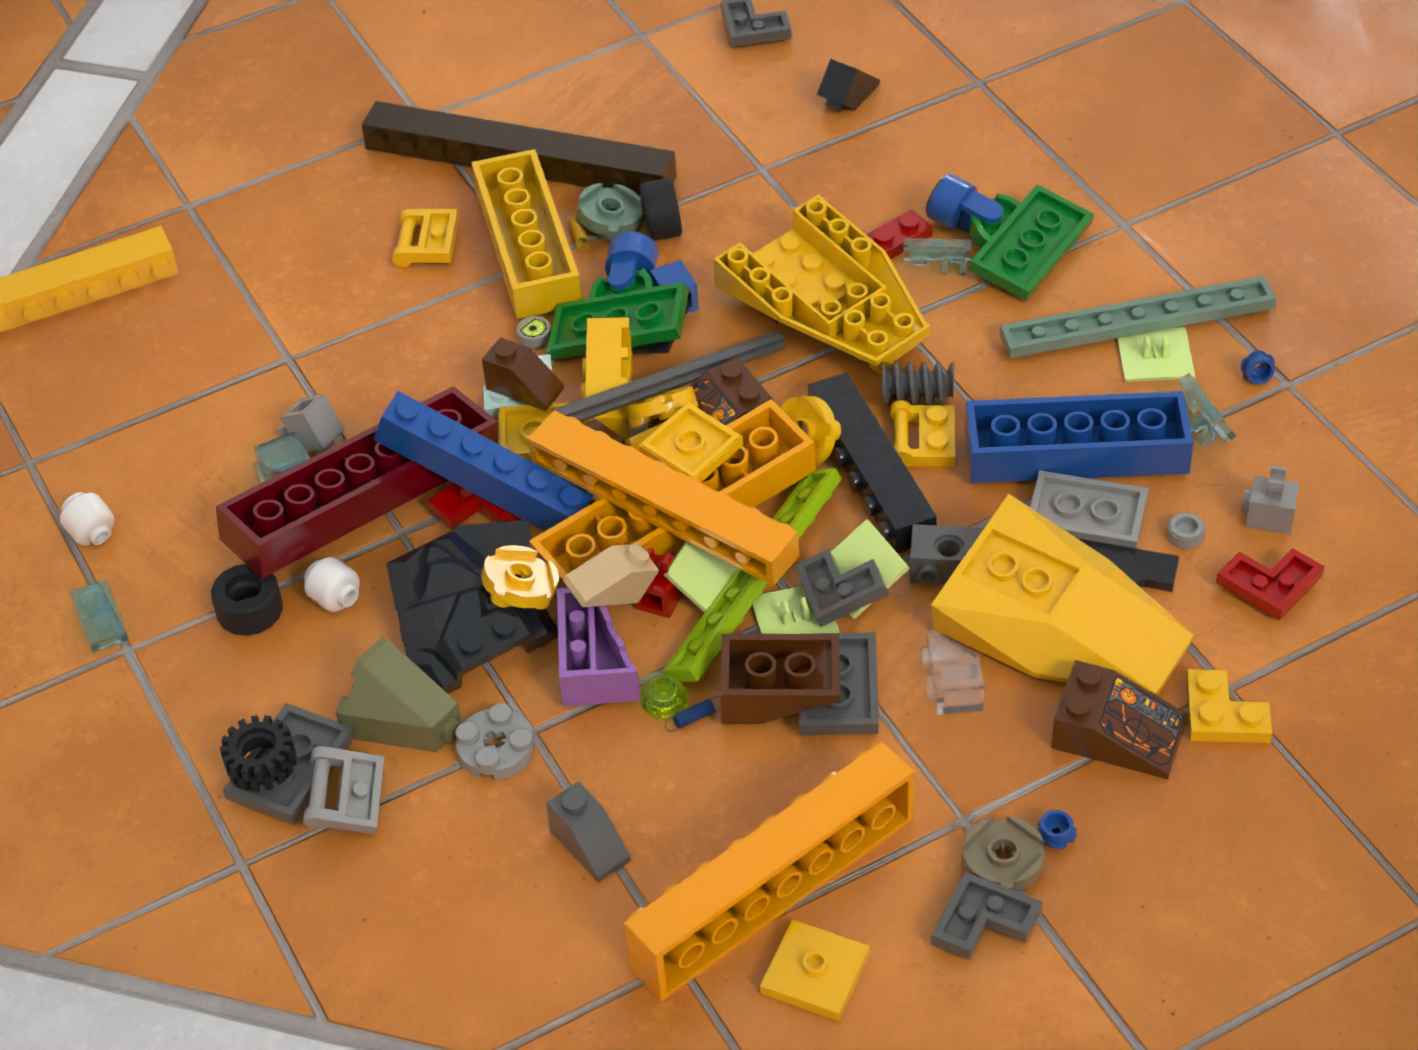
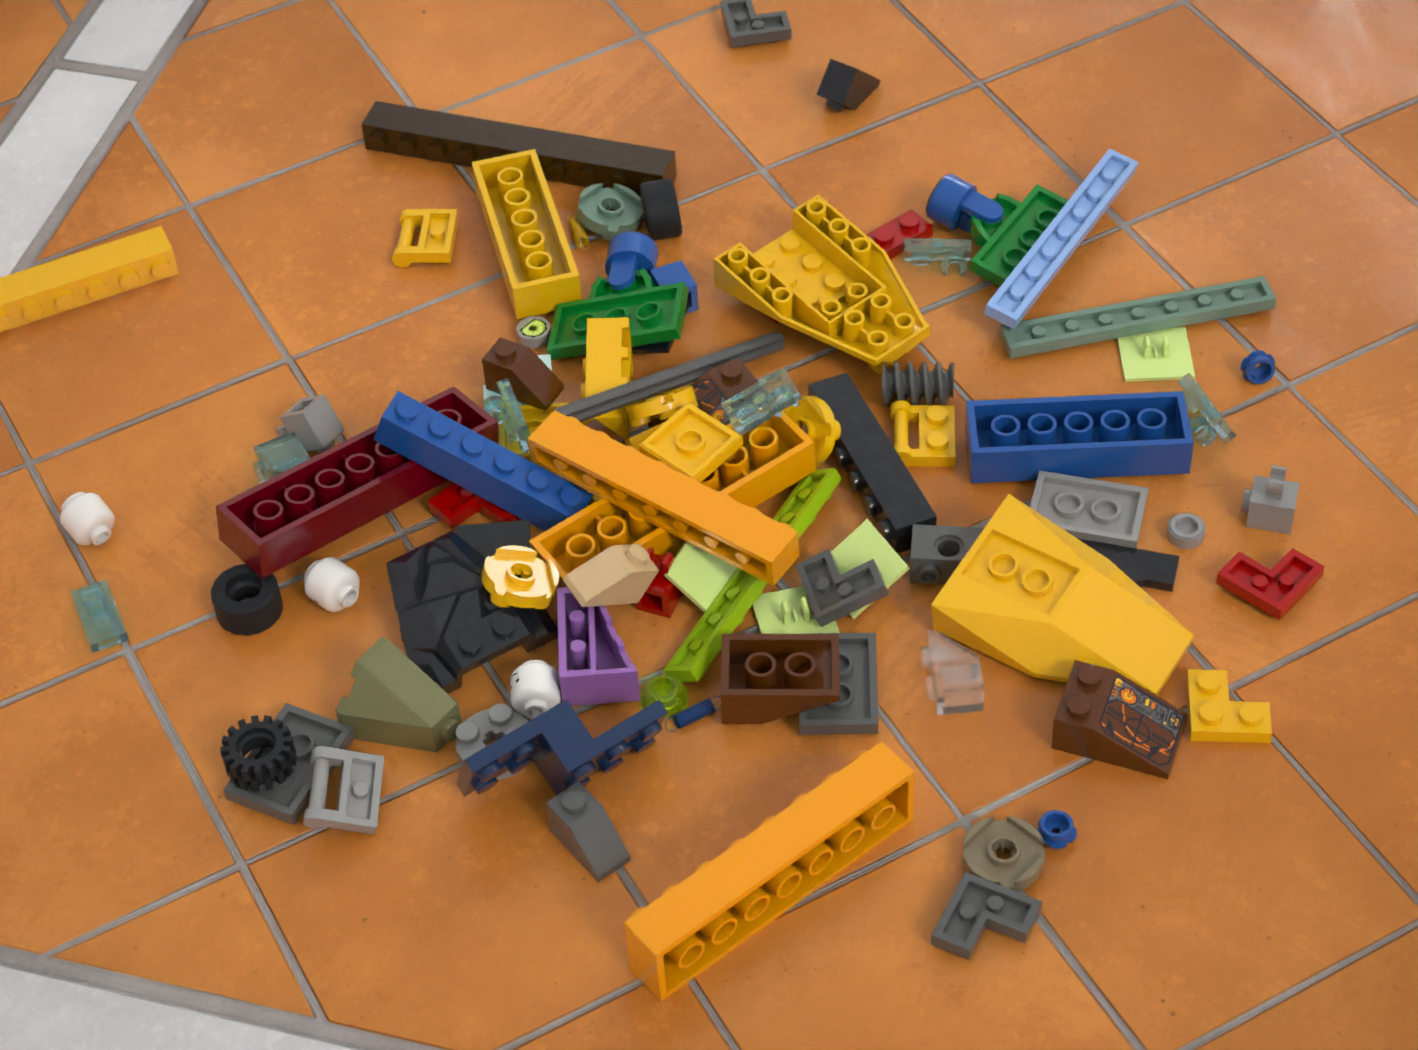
(508, 407): none -> clear light blue plate
(534, 688): none -> white head
(561, 748): none -> dark blue bracket
(761, 401): none -> clear light blue plate
(815, 970): yellow plate -> none
(1060, 239): none -> light blue plate

